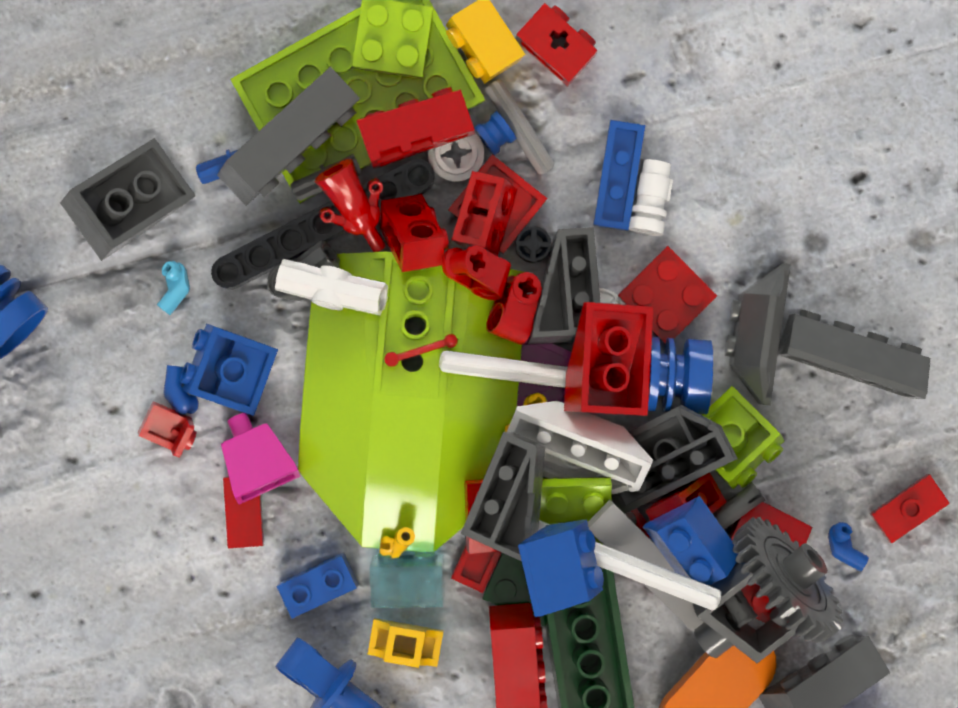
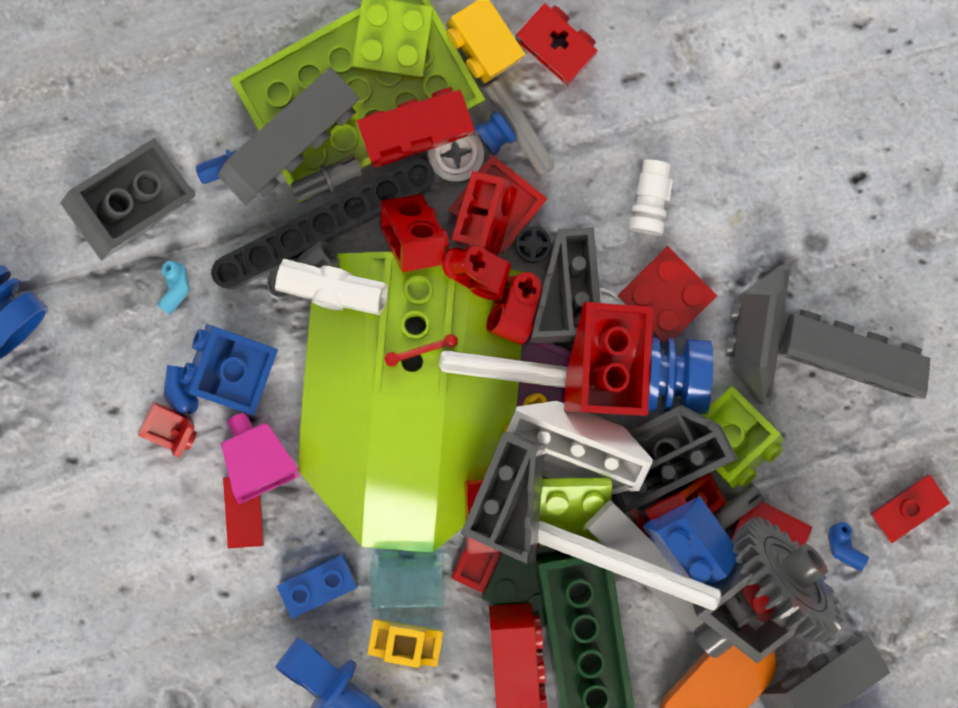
(357, 212): red piece -> none
(396, 546): yellow arm -> none
(561, 566): blue slope -> none
(619, 175): blue plate -> none

